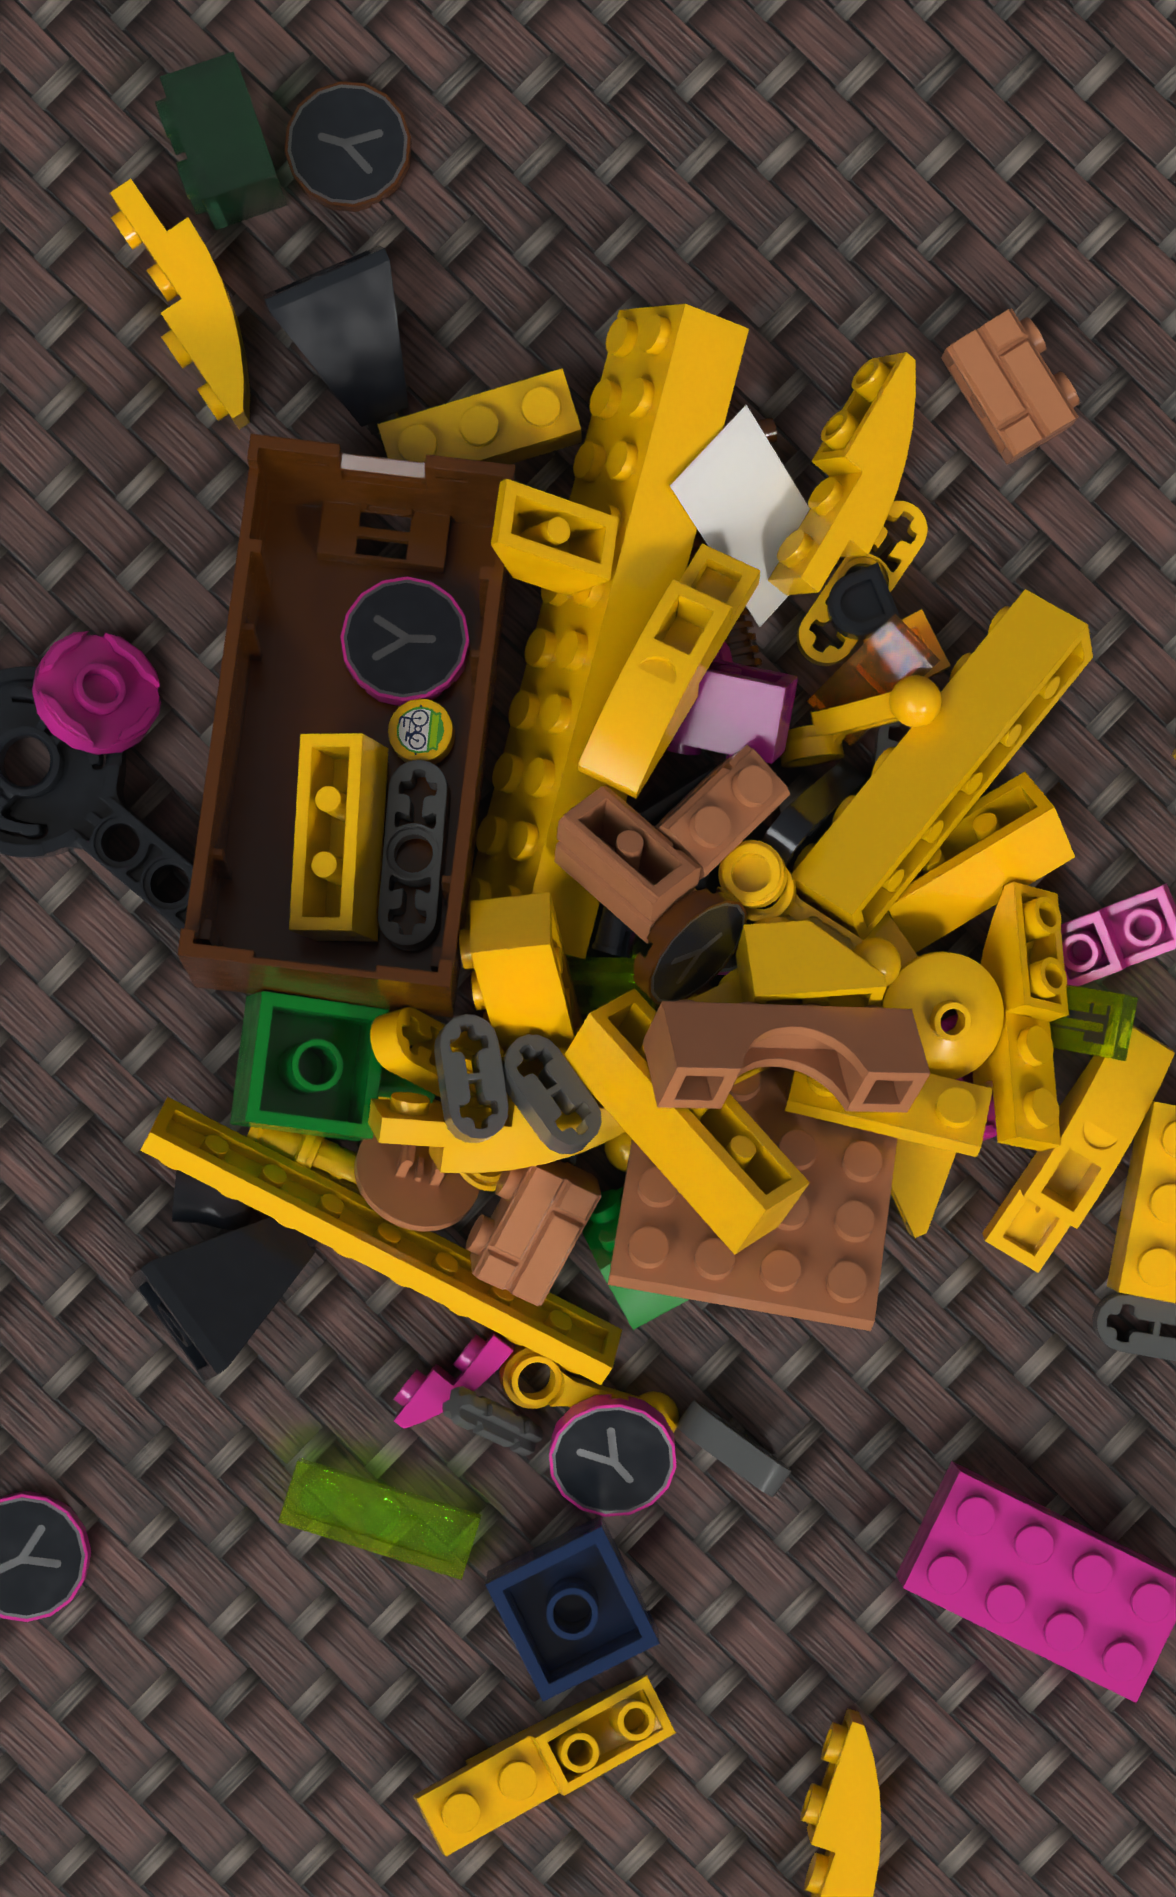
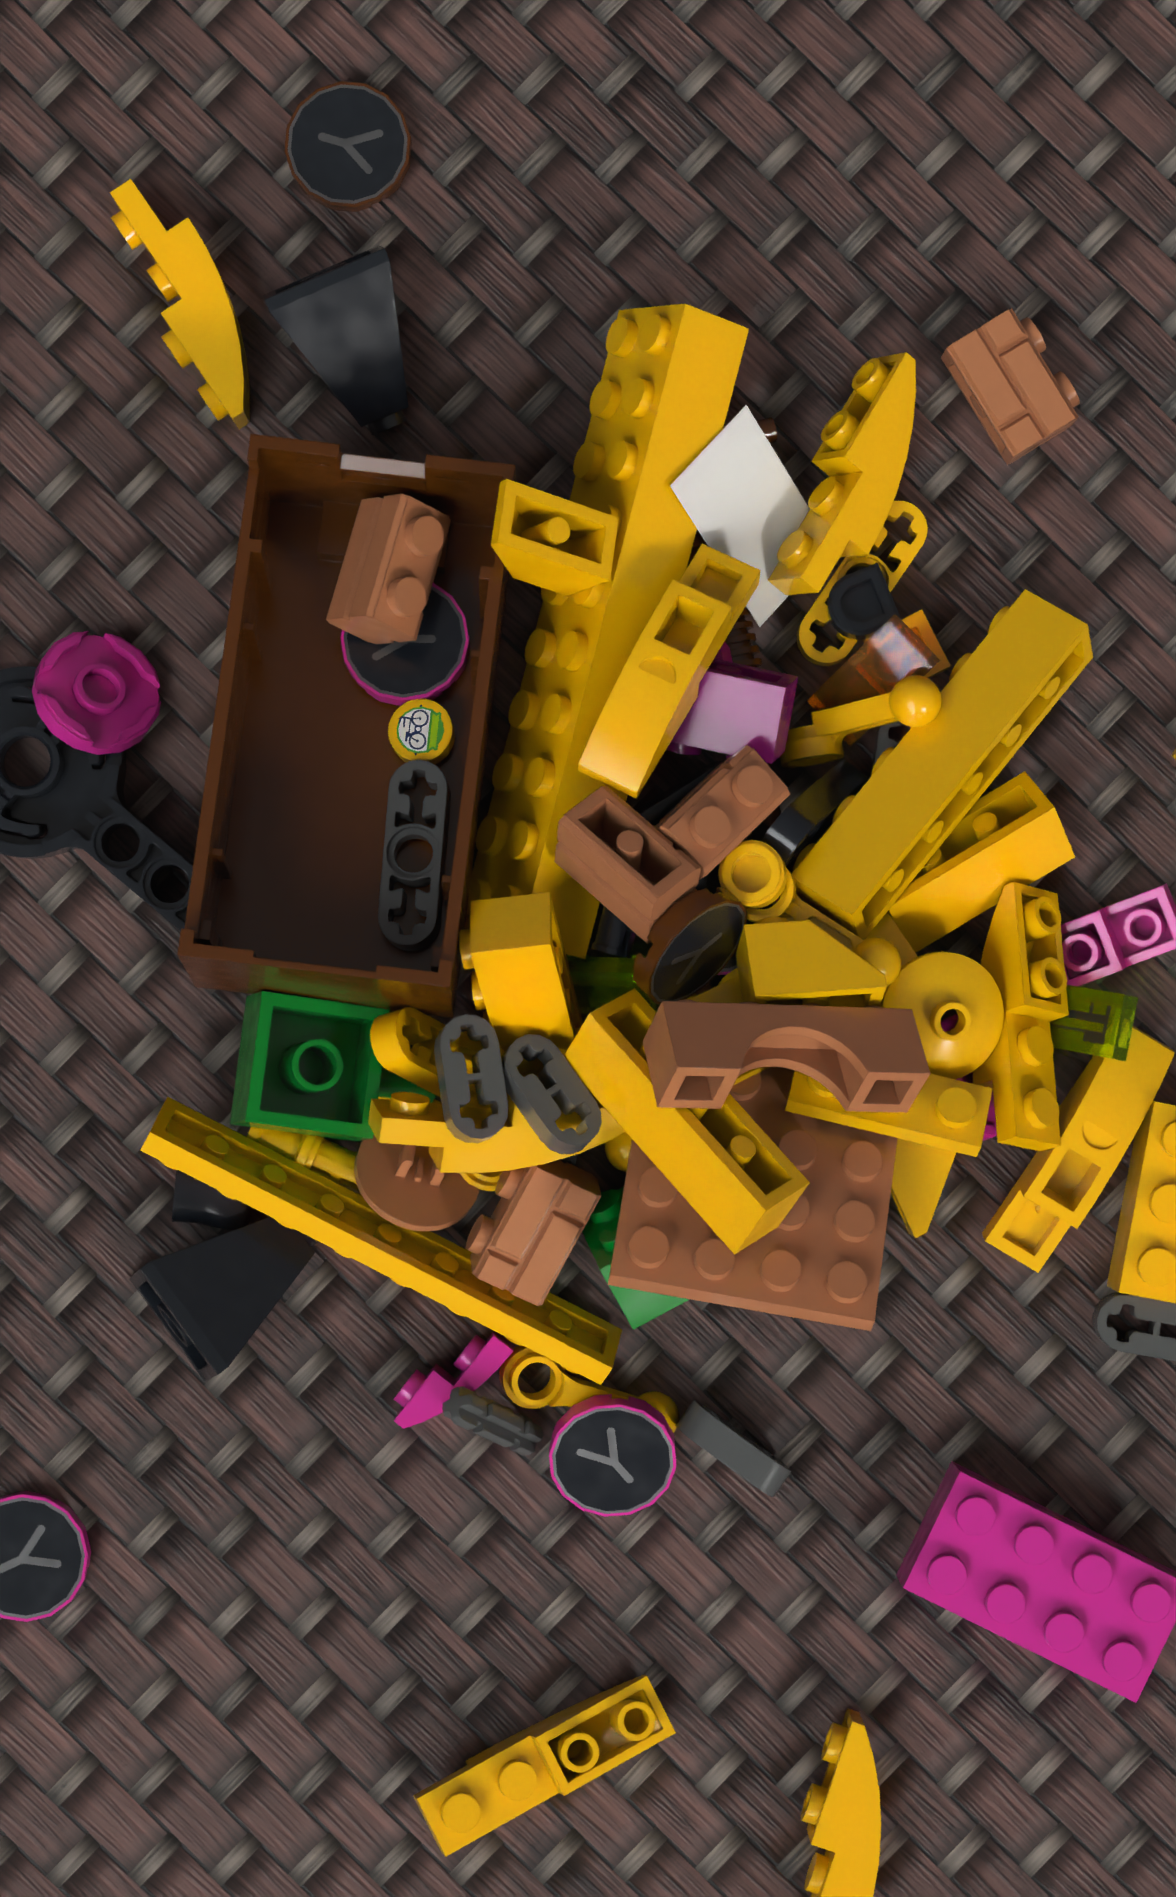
(216, 126): clear green brick -> none
(338, 837): yellow brick -> none
(379, 1518): clear neon green plate -> none
(388, 569): none -> nougat brick
(491, 425): yellow brick -> none
(572, 1608): dark blue brick -> none

